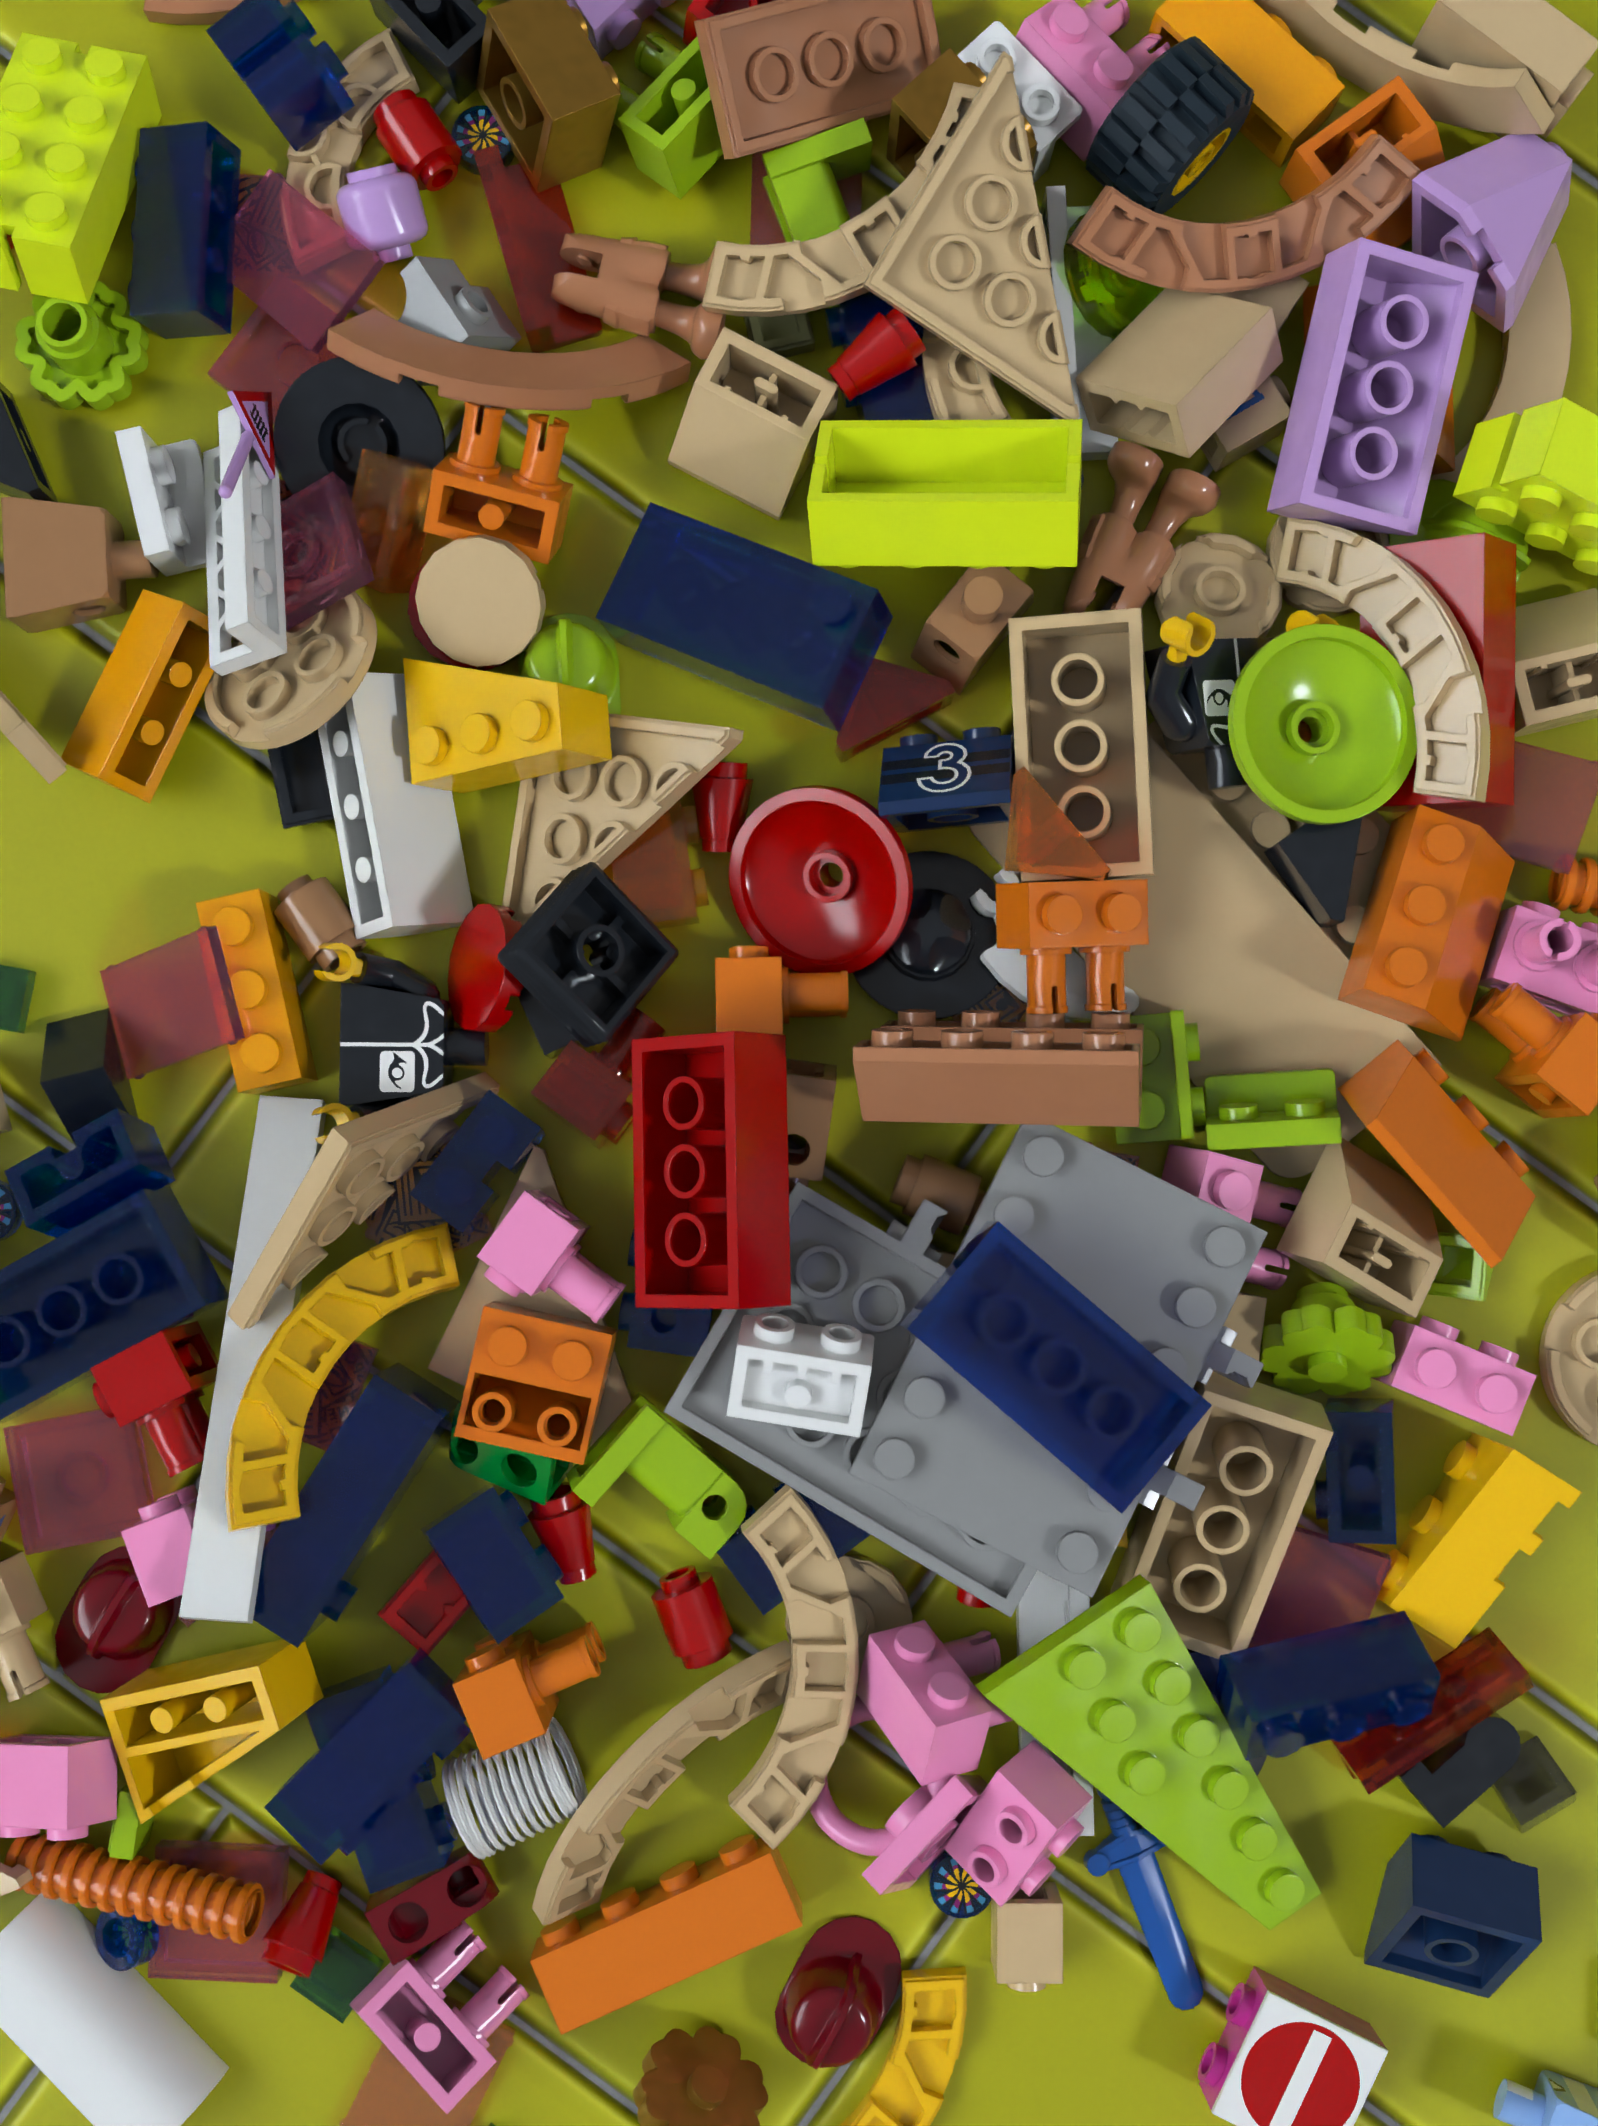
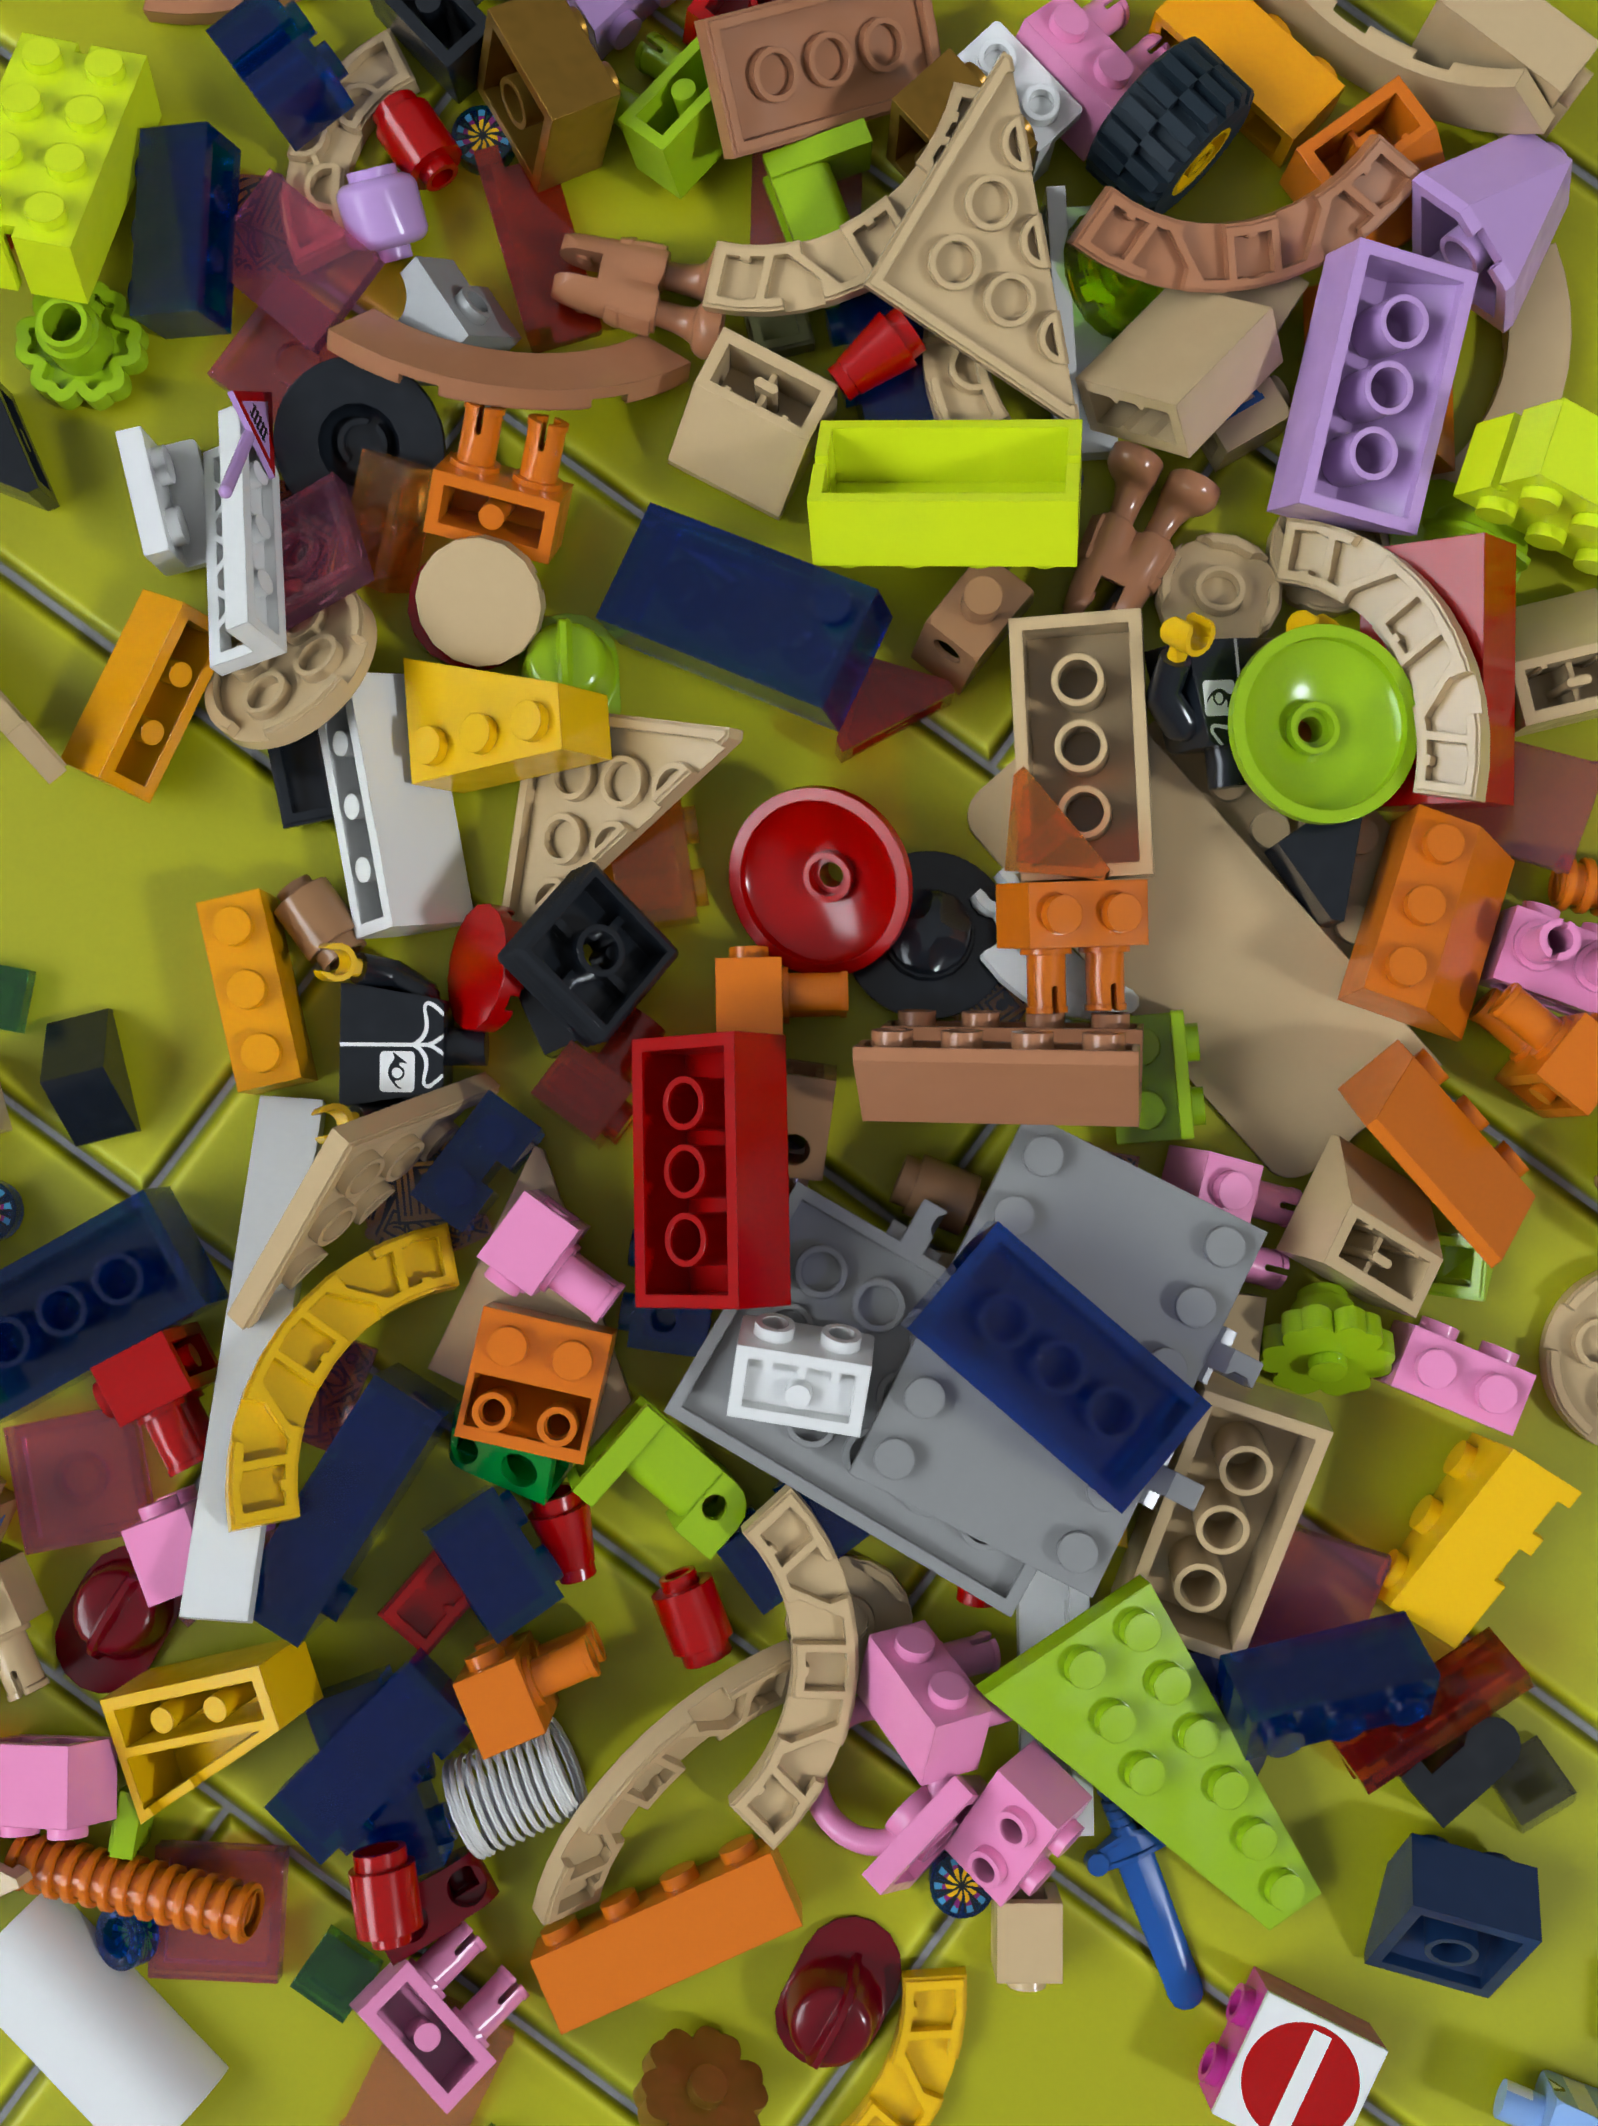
(65, 563): medium nougat torso -> none
(111, 1163): clear blue brick -> none
(172, 1003): clear pink piece -> none
(303, 1926): red cone -> none
(385, 1895): none -> red brick
(722, 805): red cone -> none
(947, 782): dark blue slope -> none
(1272, 1109): lime bracket -> none
(1360, 1472): clear blue brick -> none

